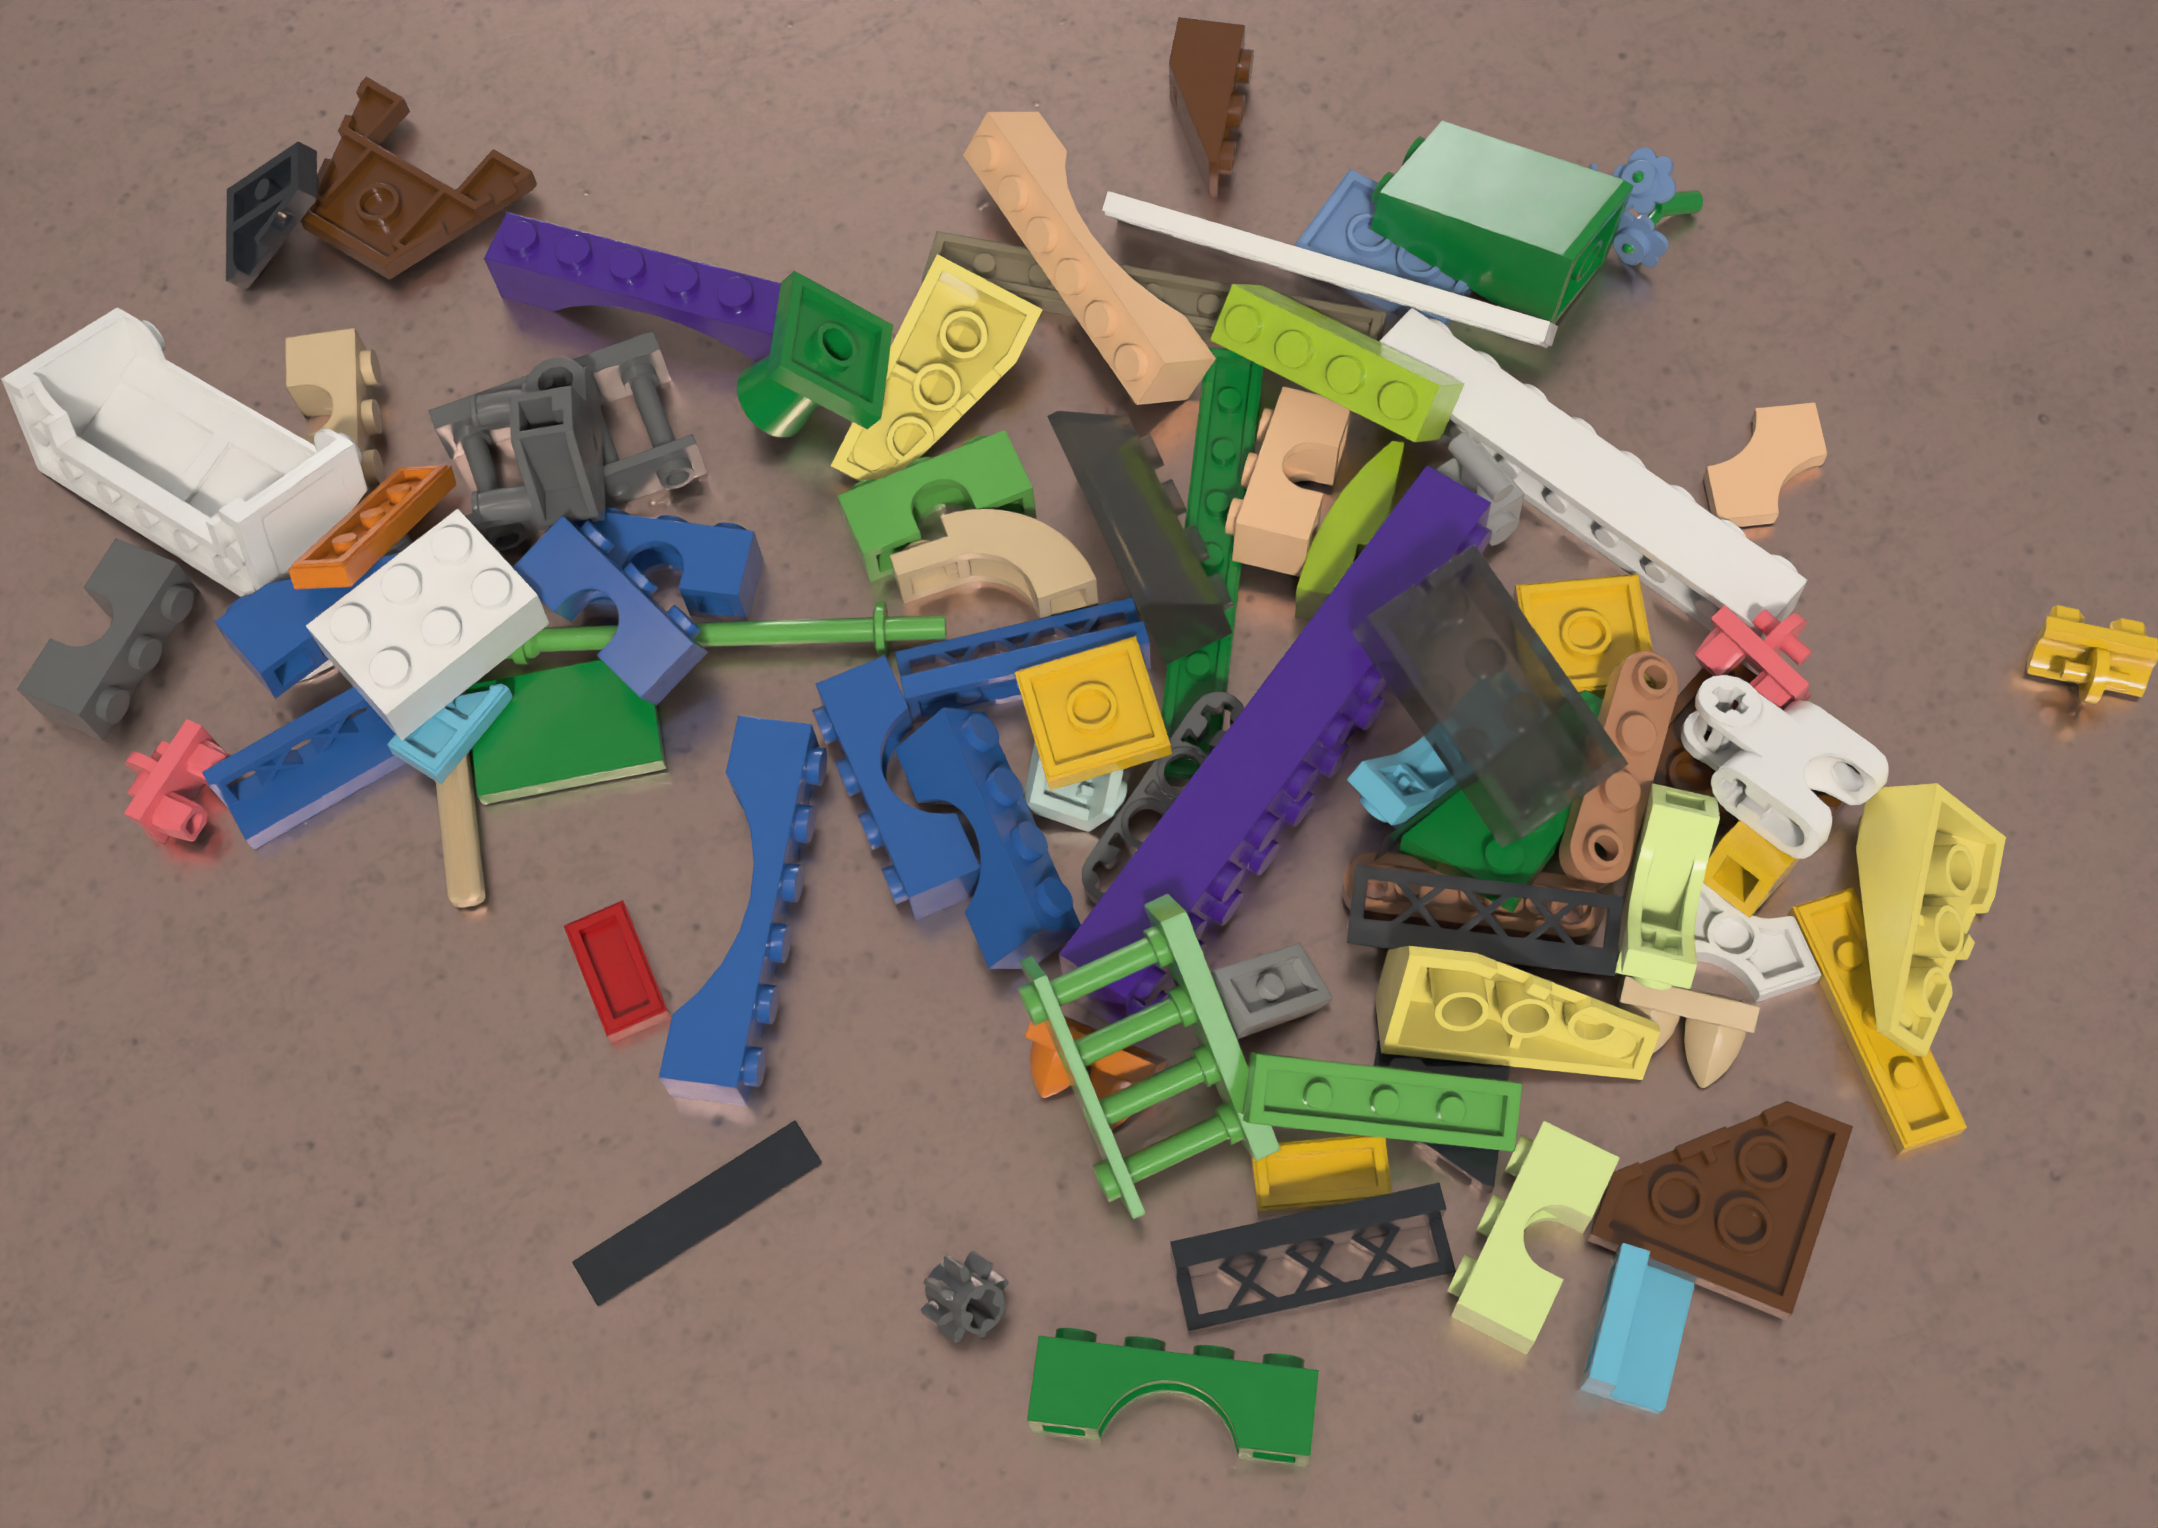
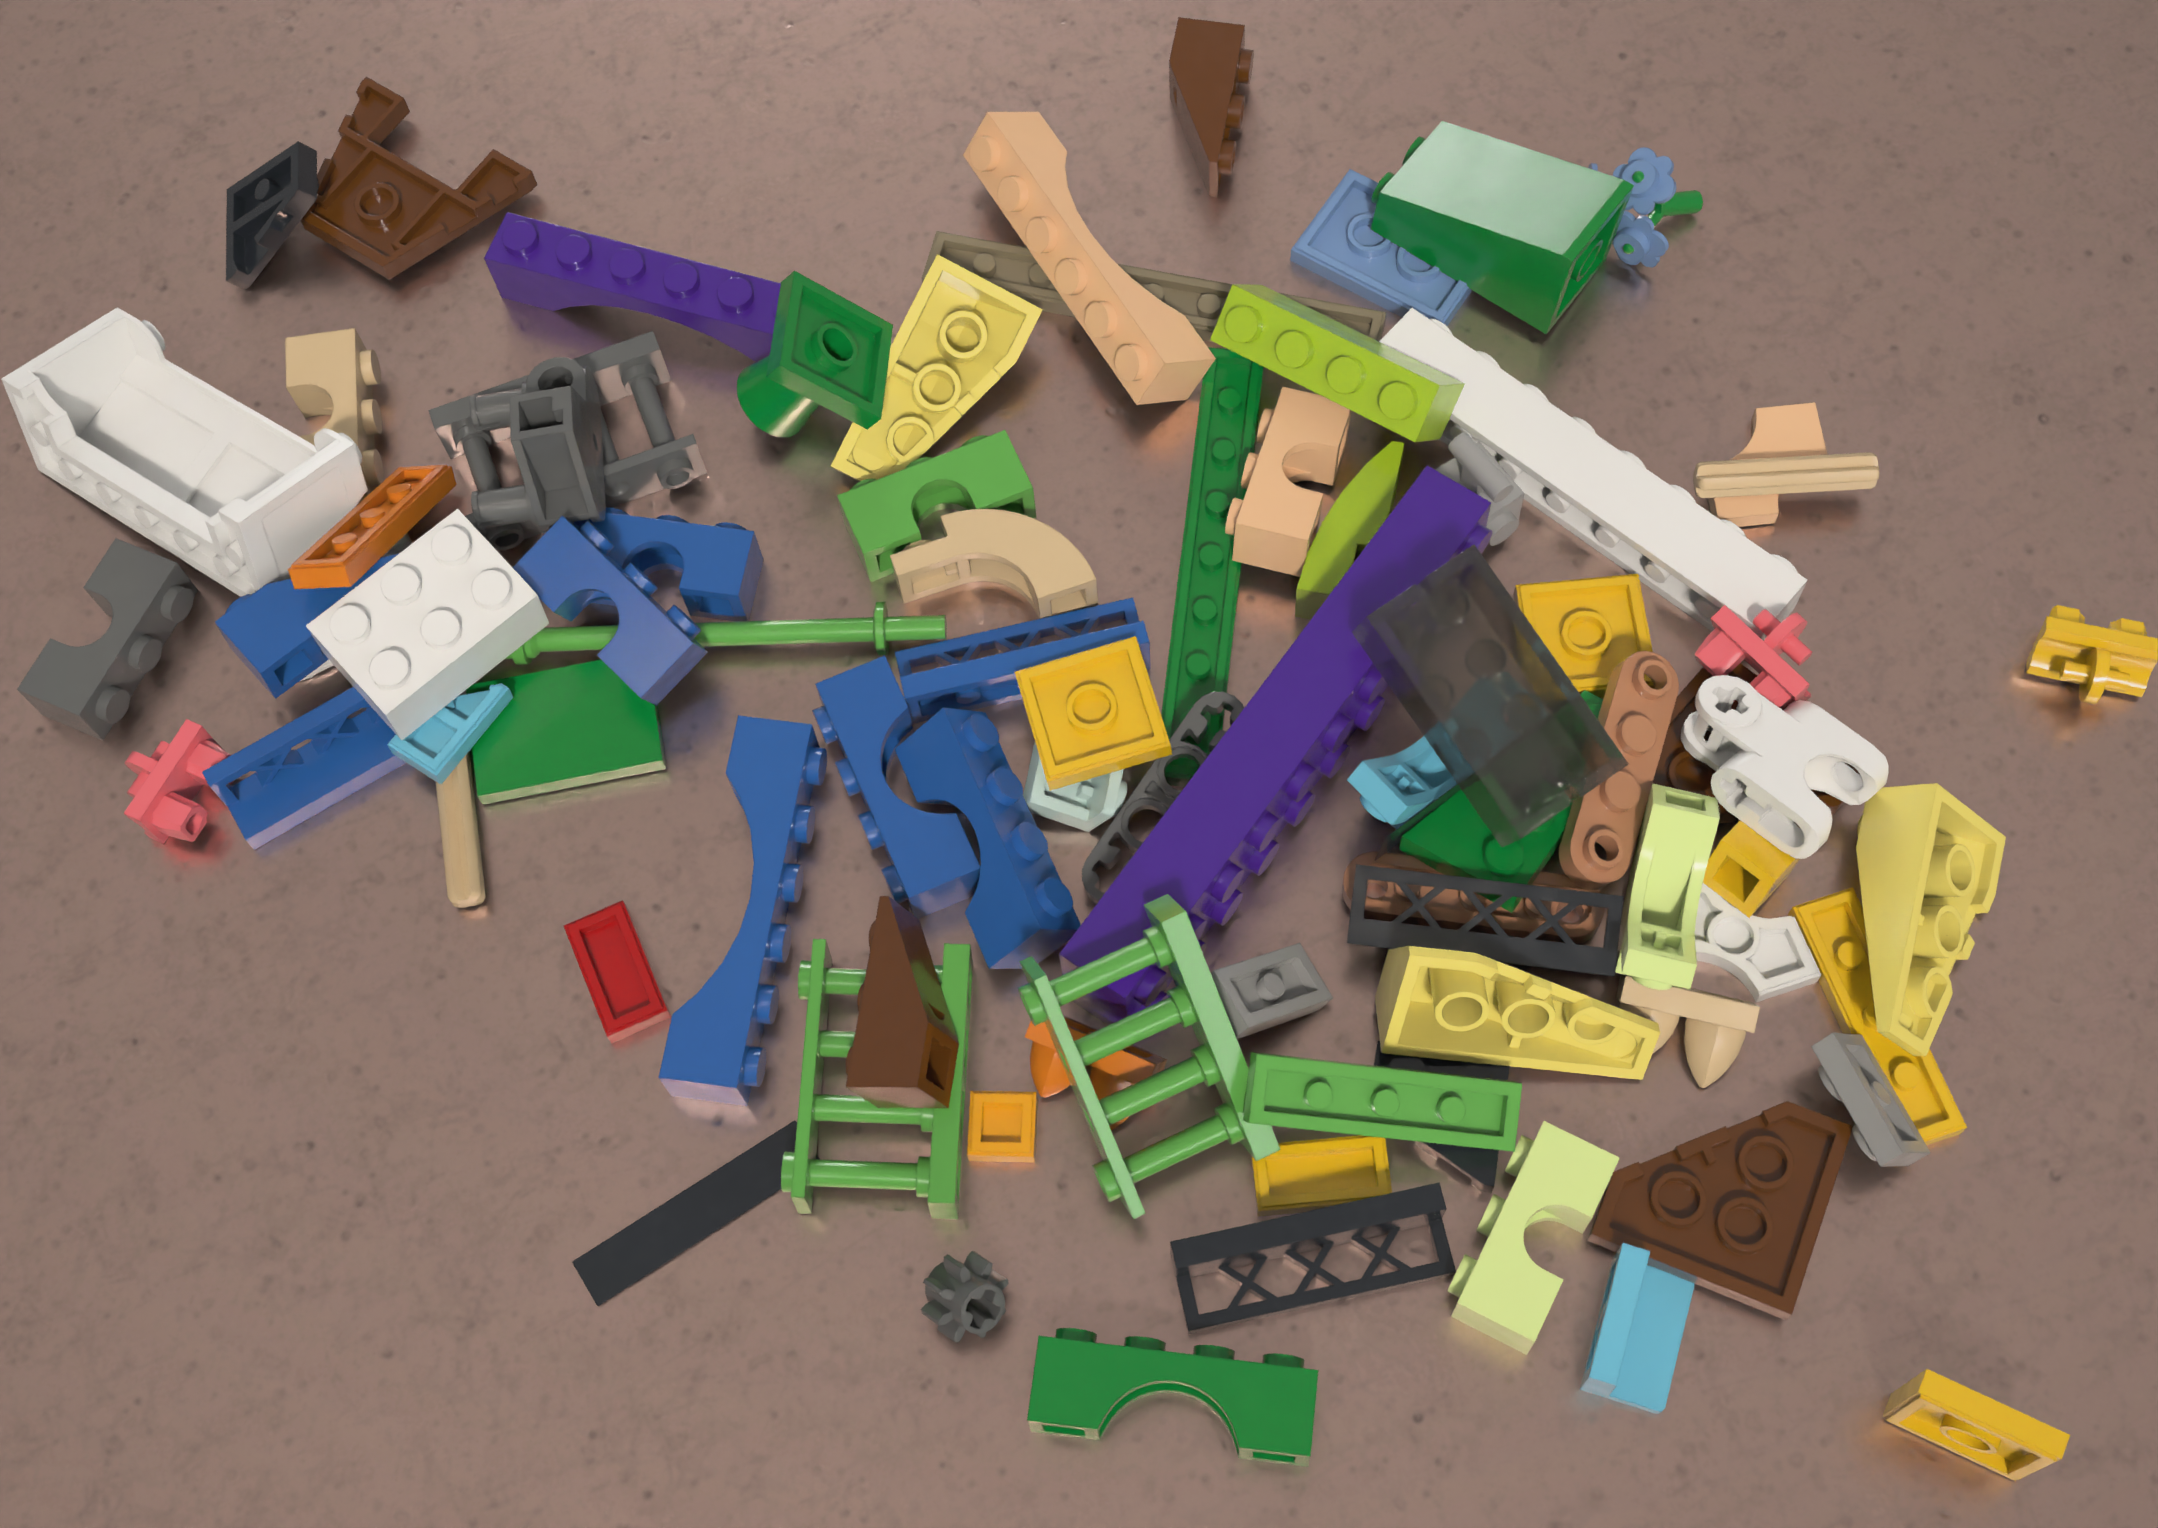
(903, 1029): none -> reddish brown slope
(933, 1176): none -> bright green fence
(1002, 1126): none -> light orange tile
(1143, 531): clear smoke slope -> none
(1331, 270): white tile -> none
(1786, 475): none -> tan axle
(1880, 1119): none -> light grey plate
(1974, 1426): none -> yellow tile

